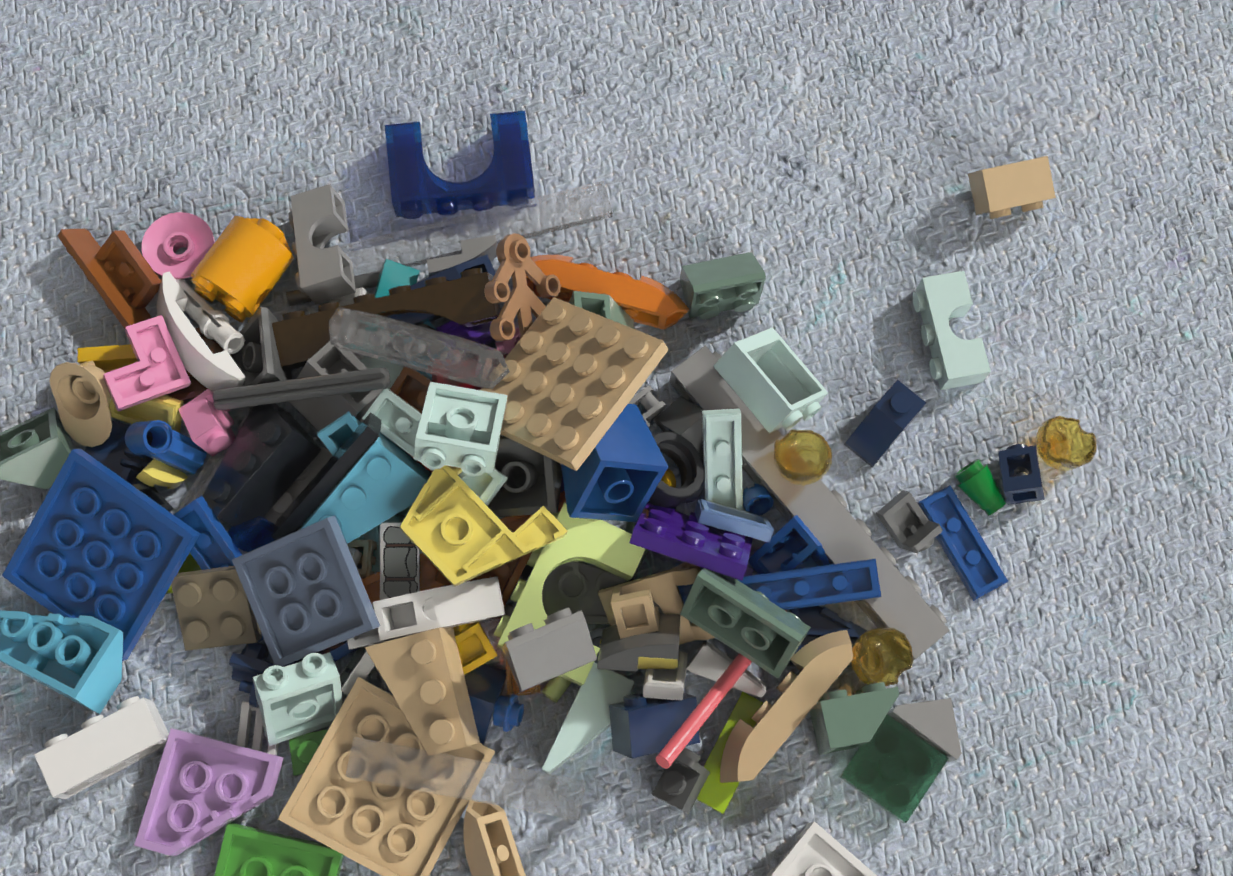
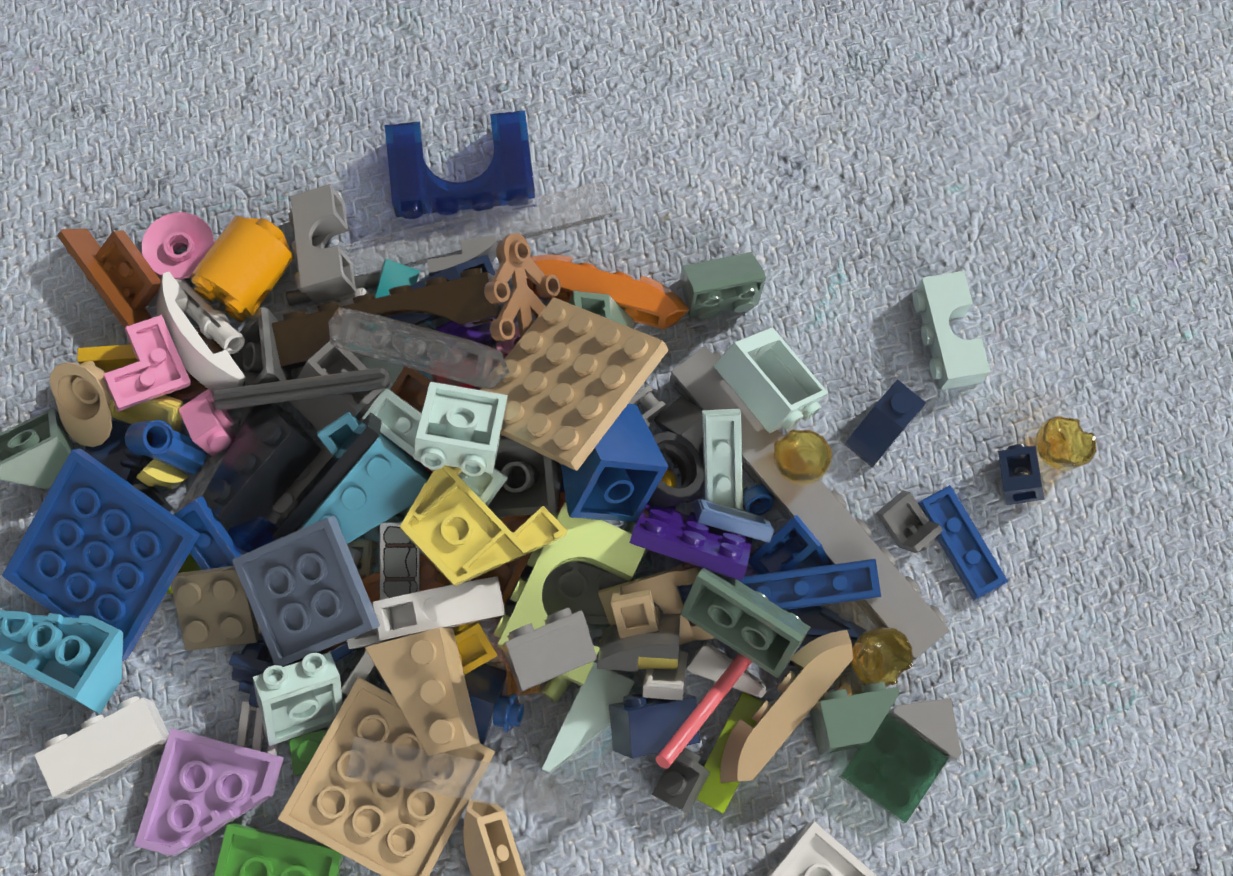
(980, 486): green cone -> none
(1012, 185): tan brick -> none

